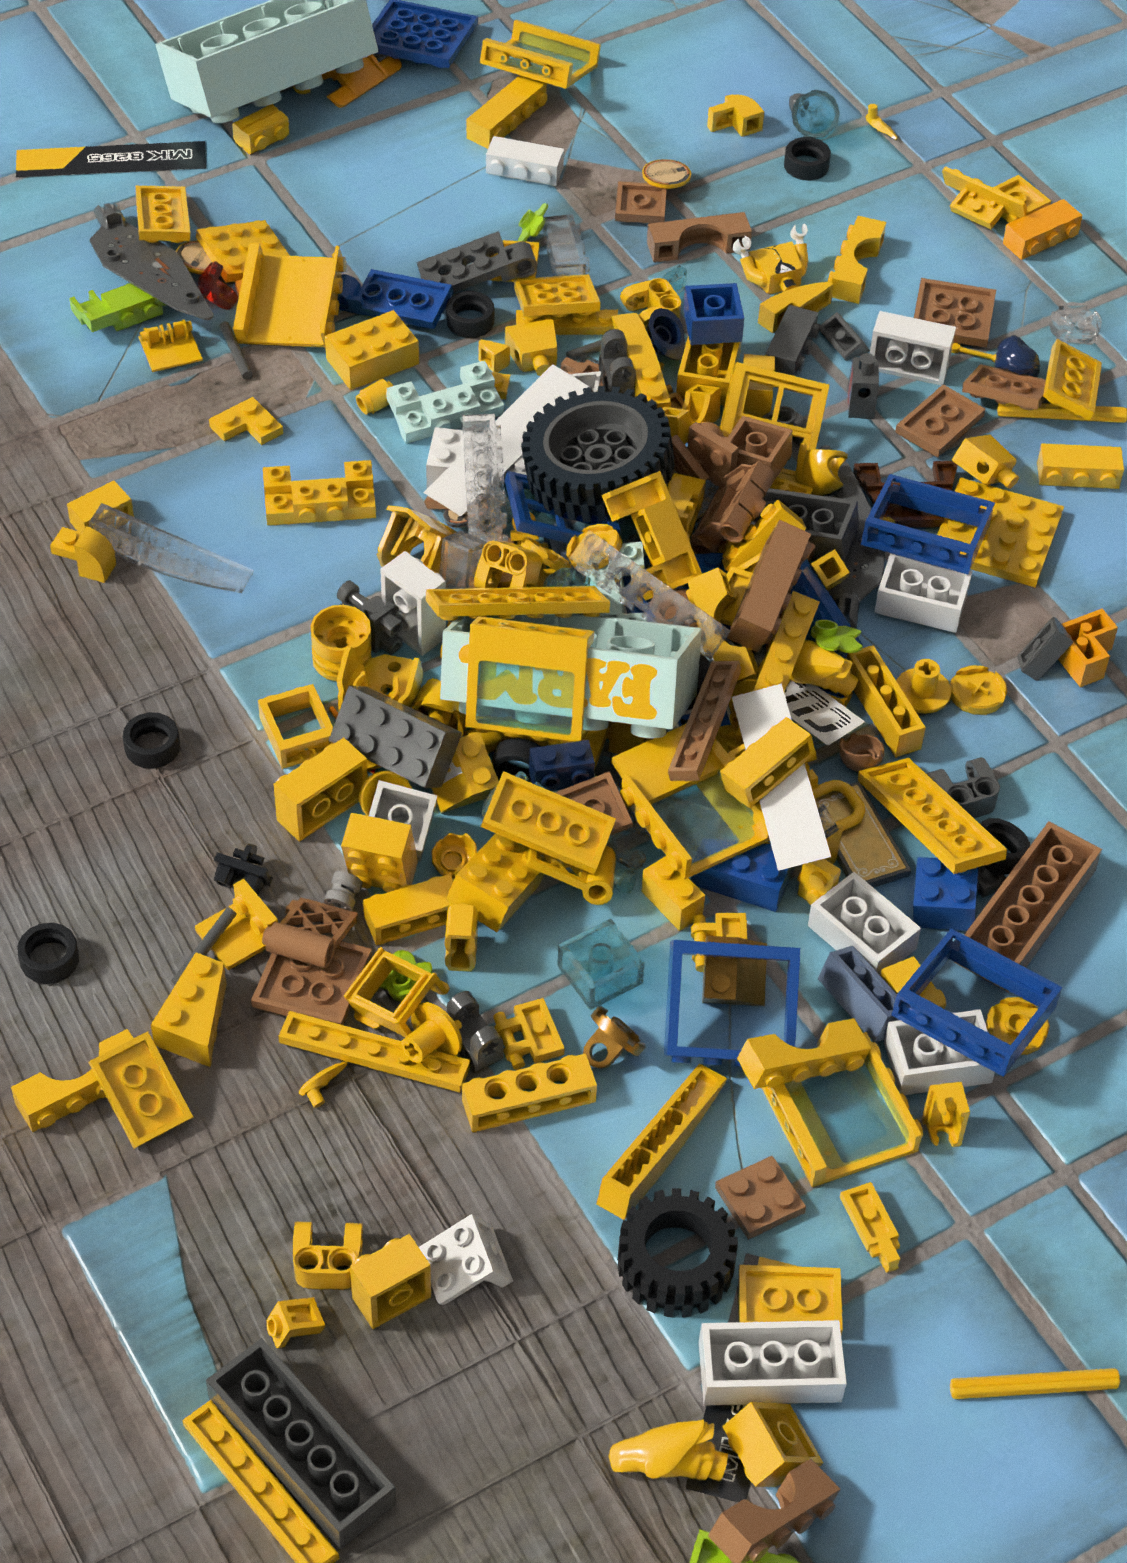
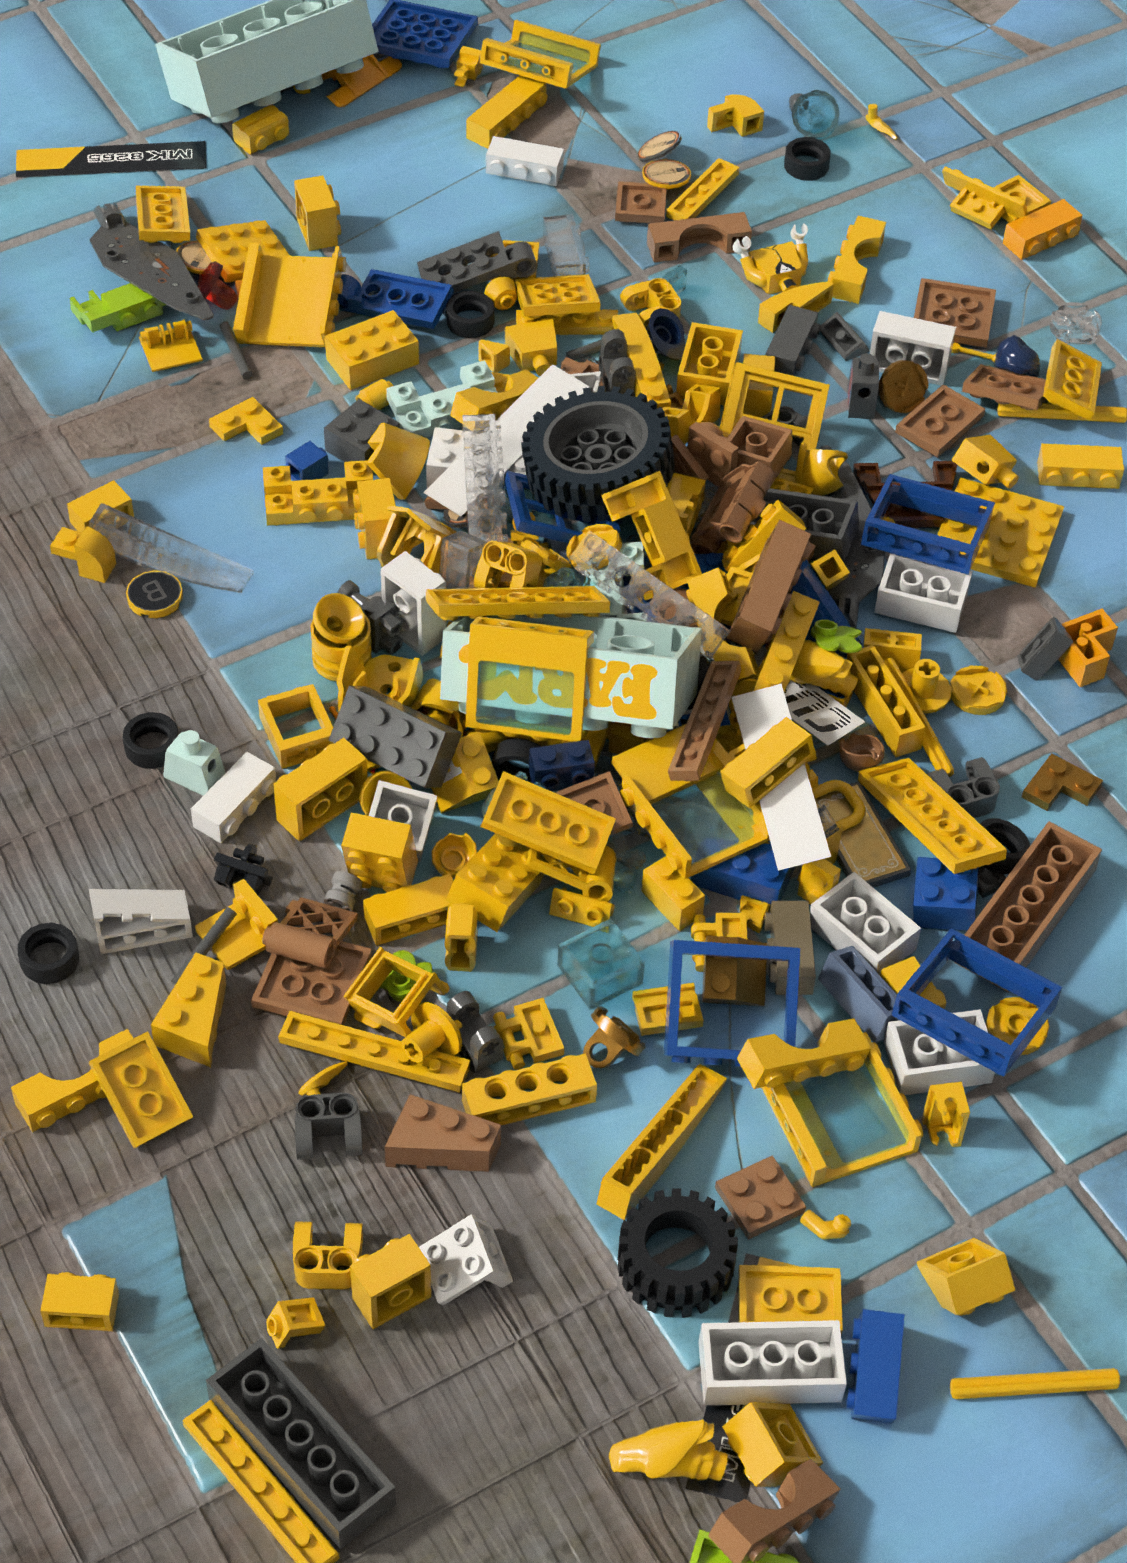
(80, 1302): none -> yellow brick
(139, 917): none -> white wedge
(154, 594): none -> tile
(193, 762): none -> light aqua torso
(234, 797): none -> white brick
(307, 462): none -> blue brick
(317, 212): none -> yellow brick
(327, 1122): none -> dark grey piece
(342, 610): none -> yellow piece
(351, 430): none -> dark grey brick
(372, 517): none -> yellow brick
(398, 457): none -> yellow slope
(441, 1137): none -> medium nougat wedge
(467, 65): none -> yellow piece
(477, 401): none -> yellow arch
(501, 292): none -> yellow cone
(532, 222): lime plate -> none
(579, 907): none -> yellow hinge
(651, 1009): none -> yellow plate
(659, 146): none -> piece
(703, 190): none -> yellow plate
(713, 313): blue brick -> none
(755, 912): none -> yellow tile
(791, 927): none -> dark tan brick
(829, 1229): none -> yellow arm
(873, 1224): yellow hinge -> none
(875, 1366): none -> blue wedge
(901, 646): none -> yellow hinge
(903, 386): none -> pearl gold tile
(930, 741): none -> yellow axle
(967, 1276): none -> yellow slope
(1060, 777): none -> pearl gold plate

